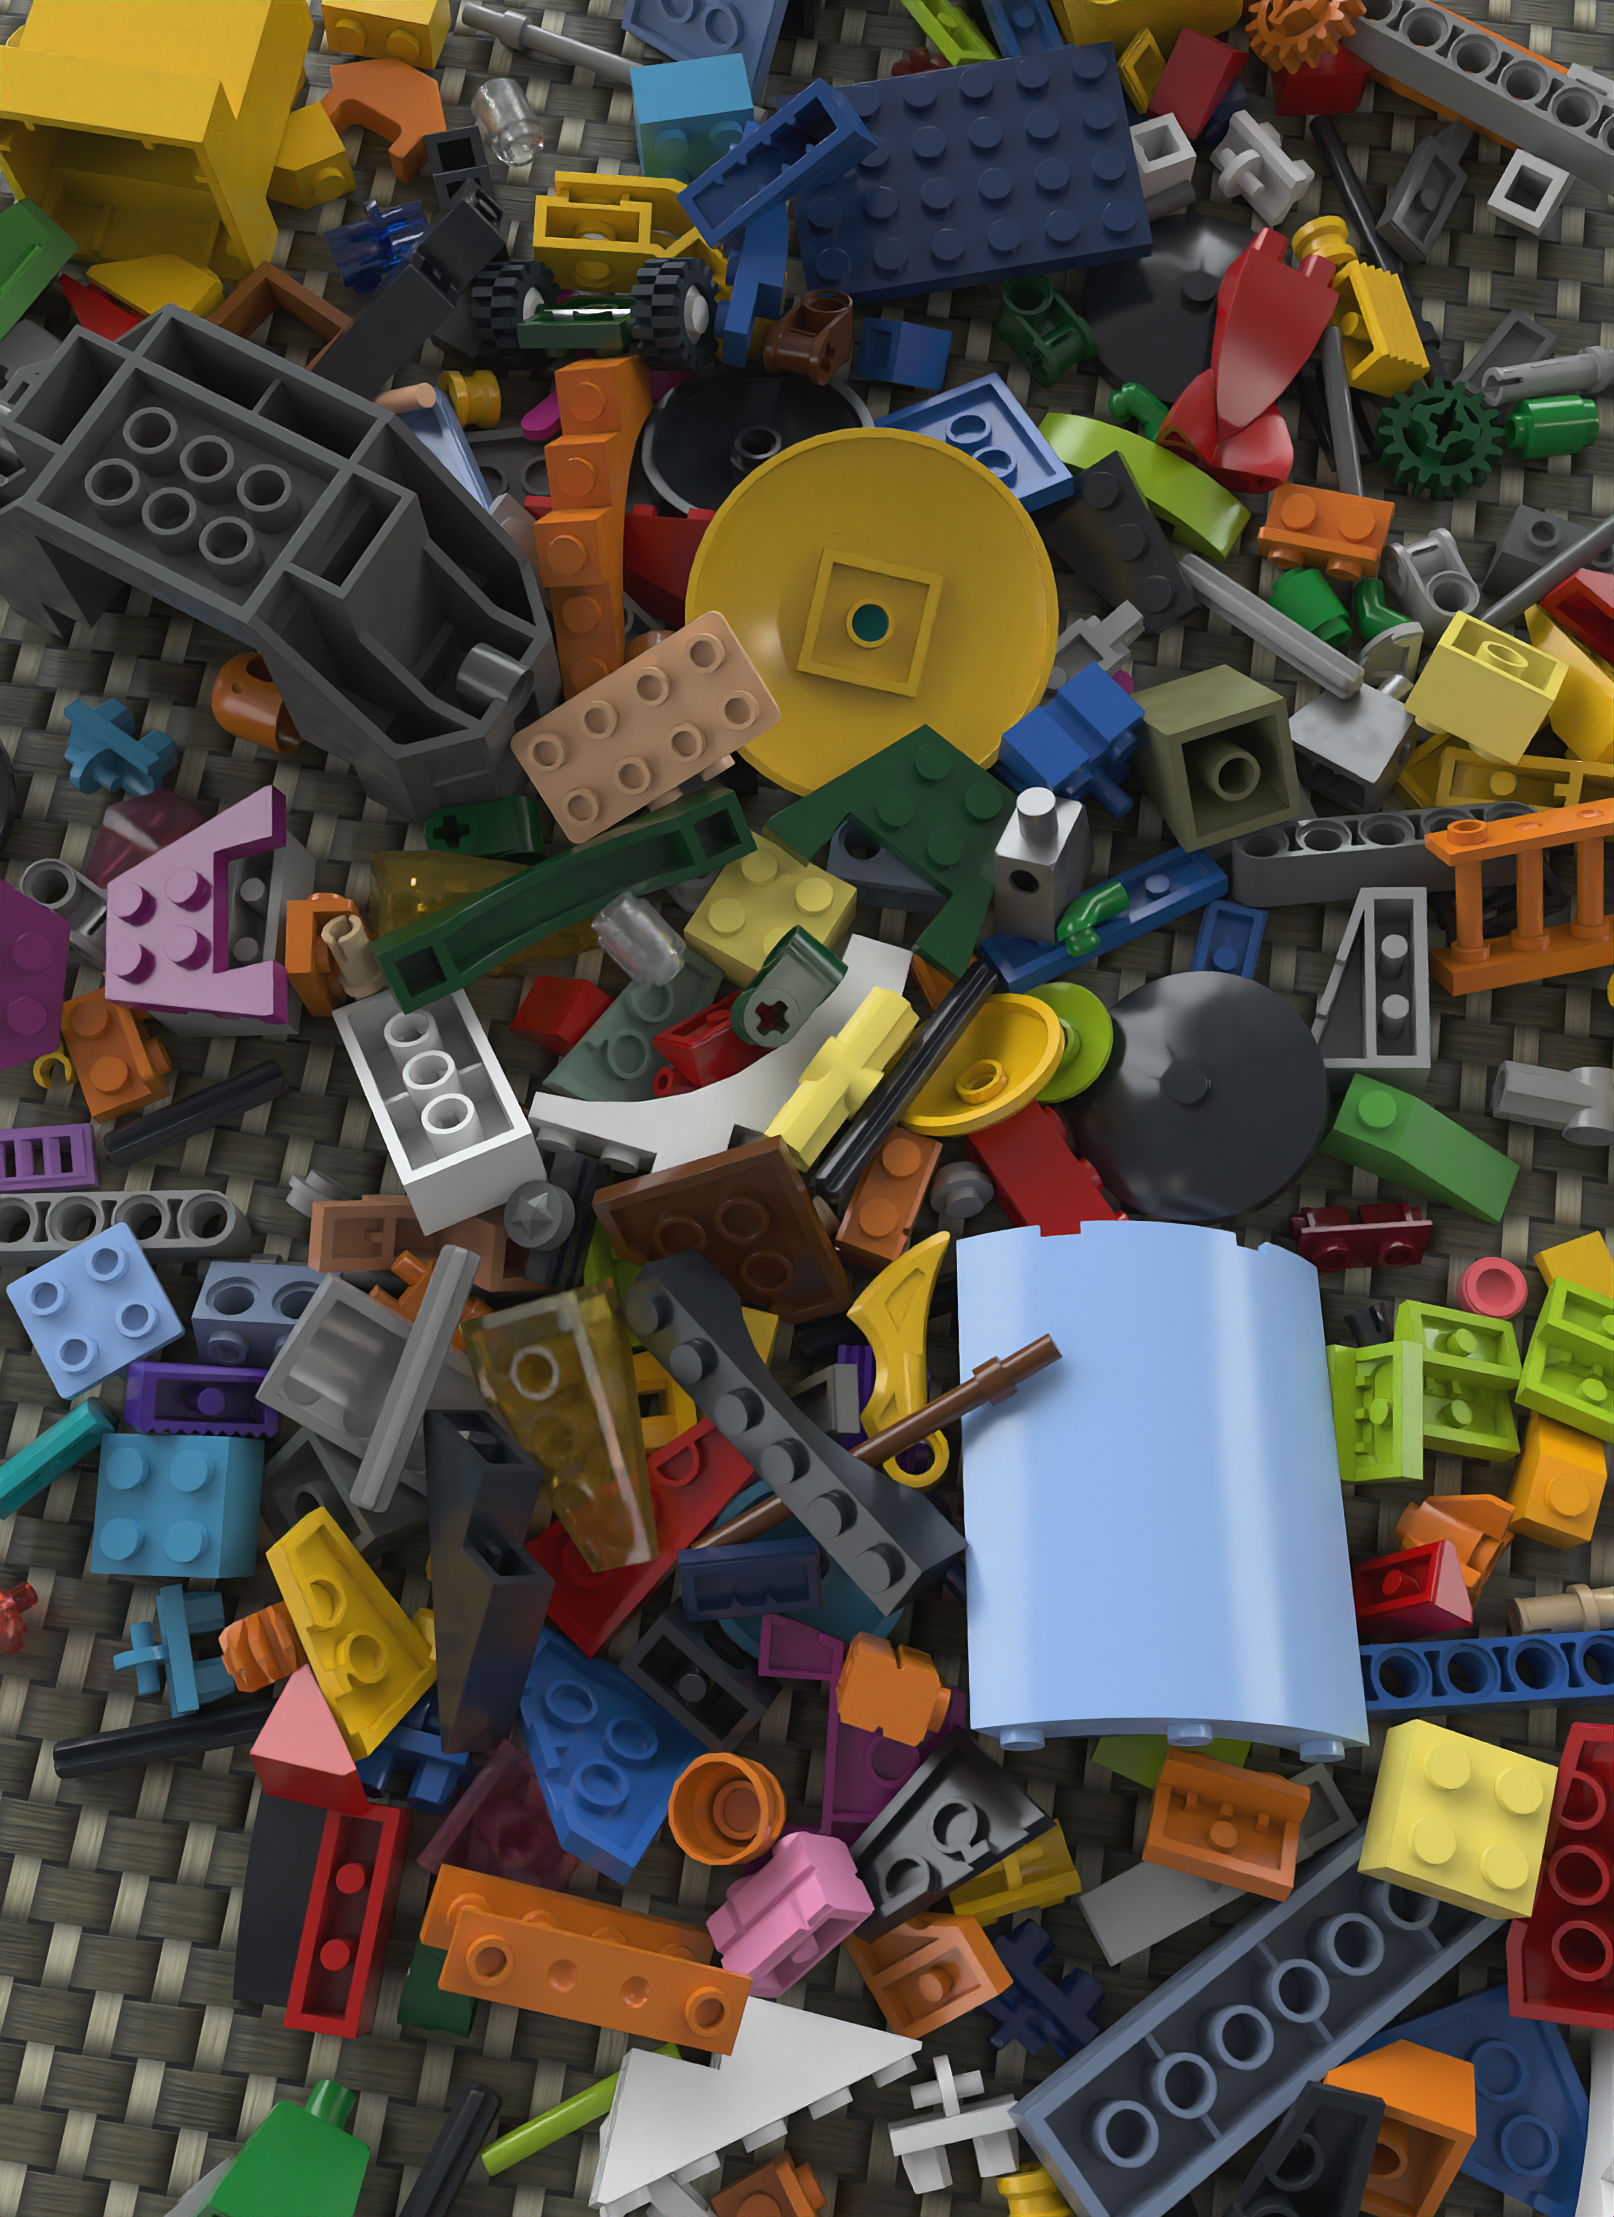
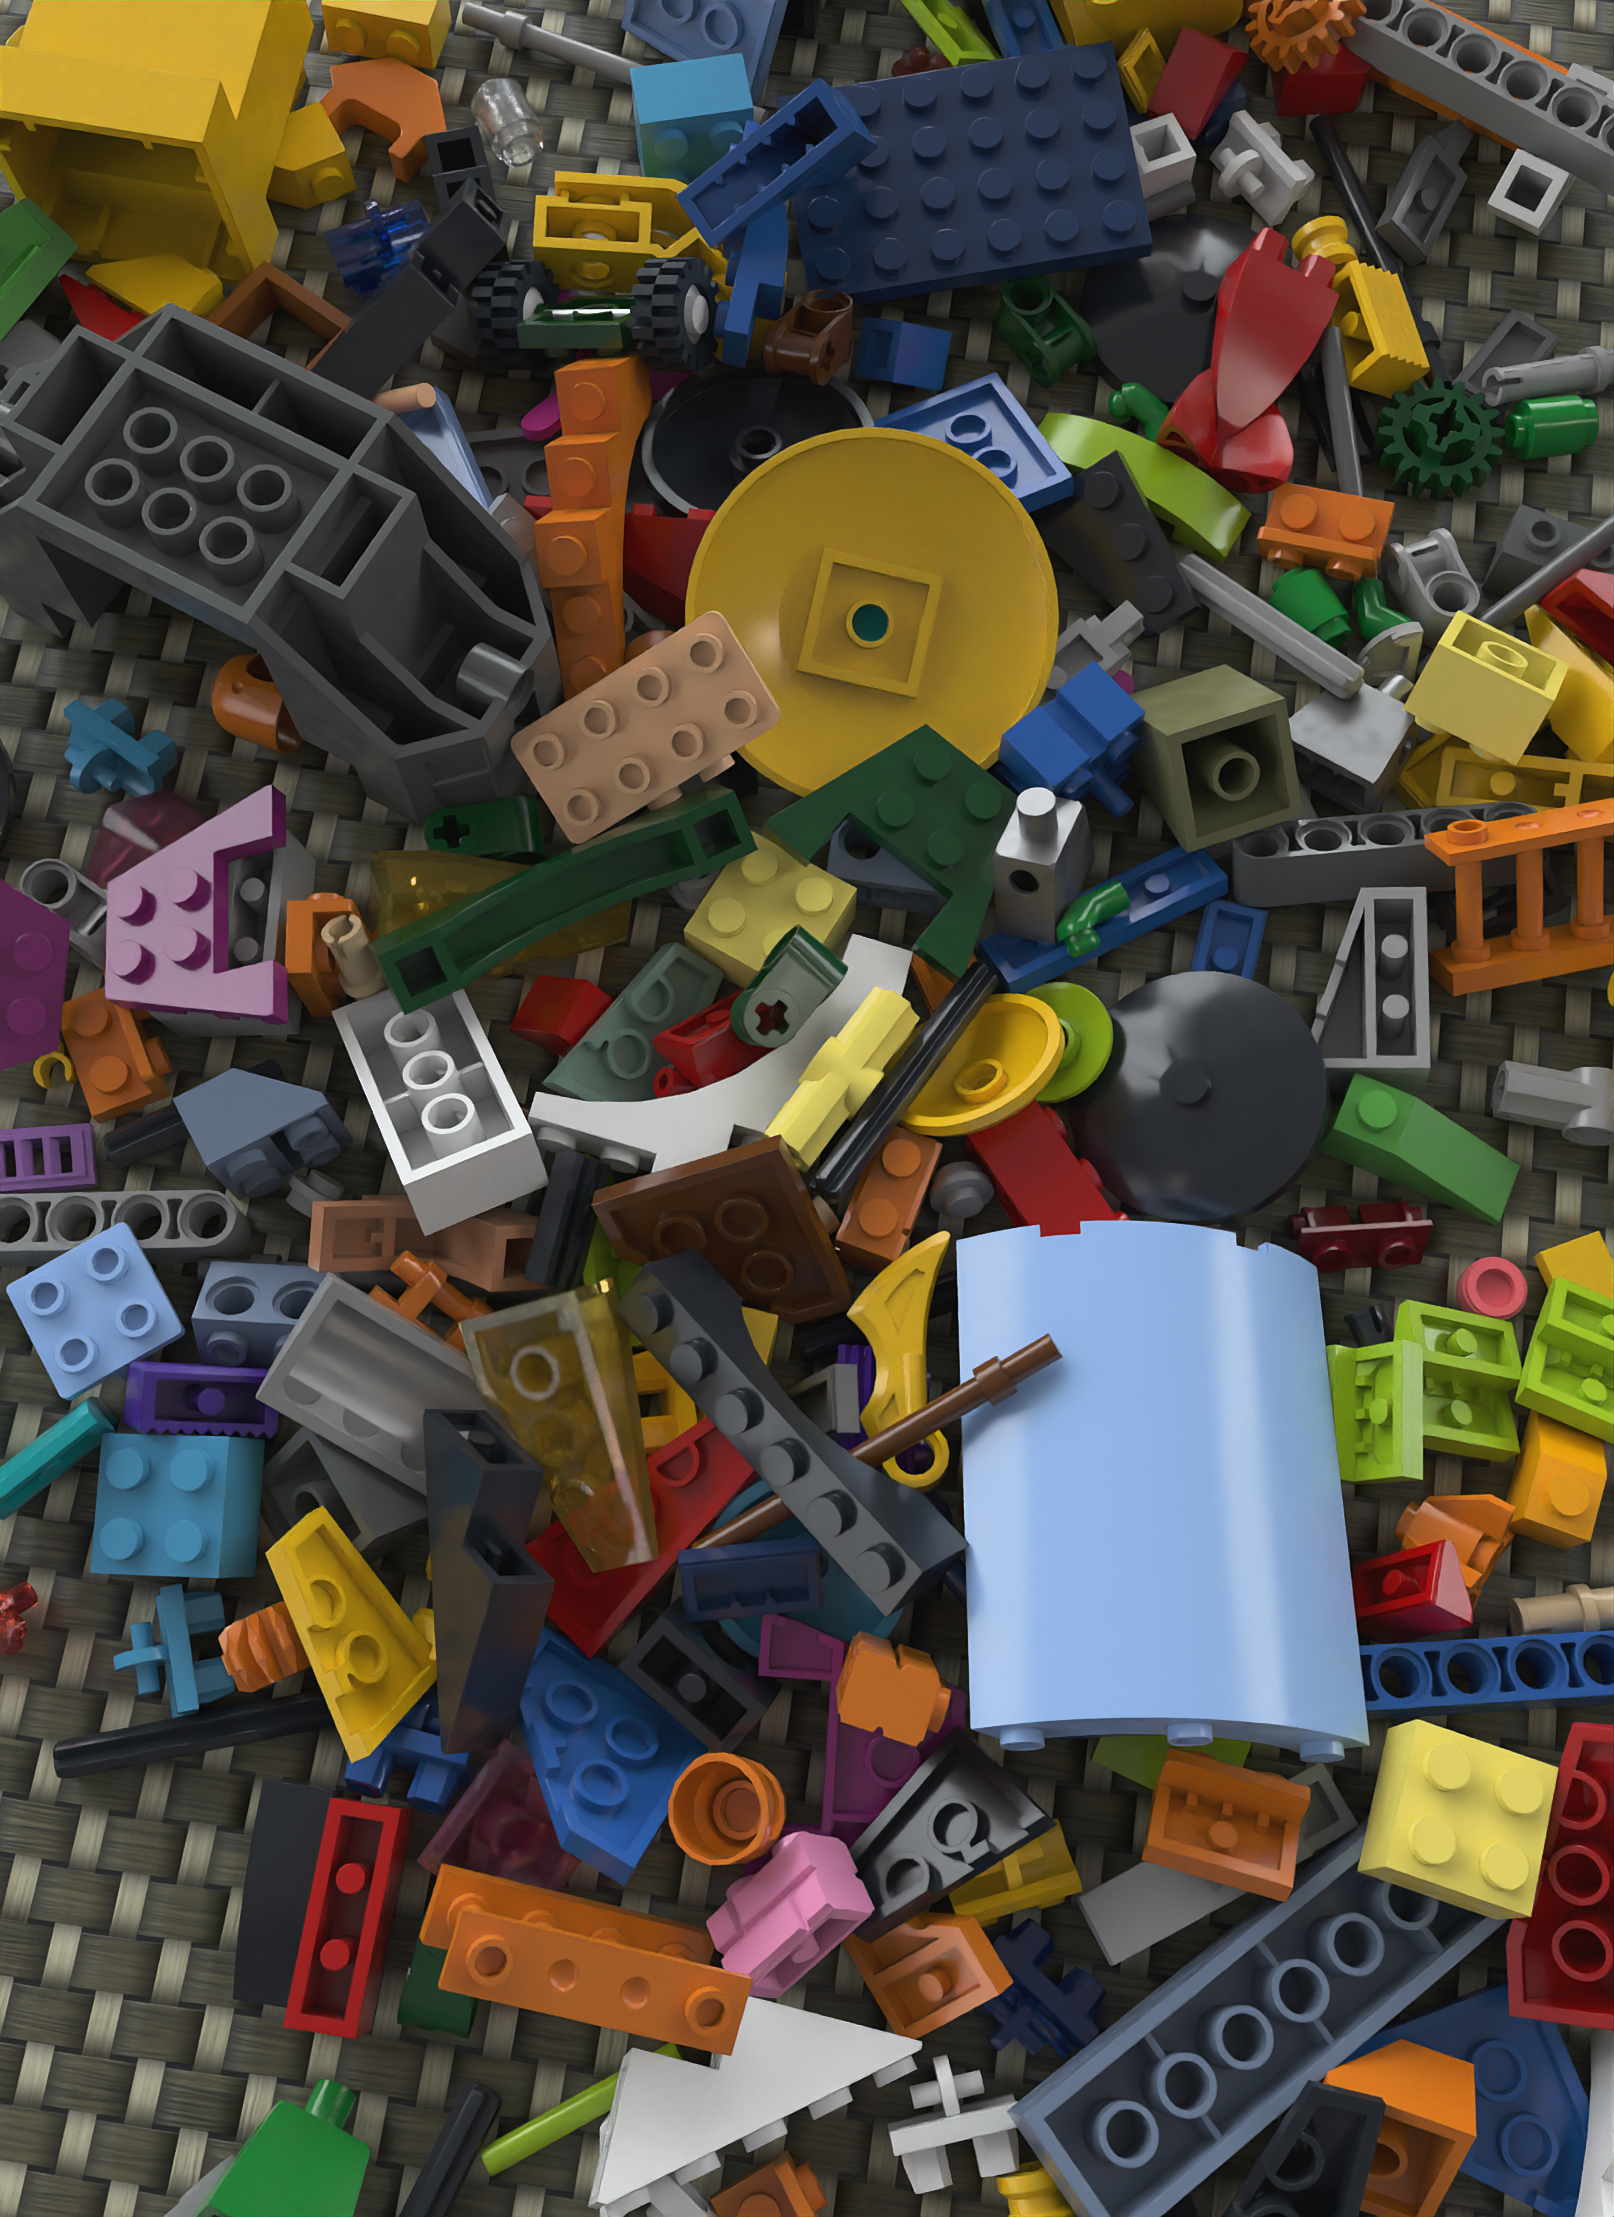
(259, 1130): none -> sand blue slope
(303, 1752): slope -> none
(415, 1379): light grey axle -> none
(473, 397): yellow wheel -> none
(539, 1216): dark grey tile -> none
(639, 940): clear brick -> none

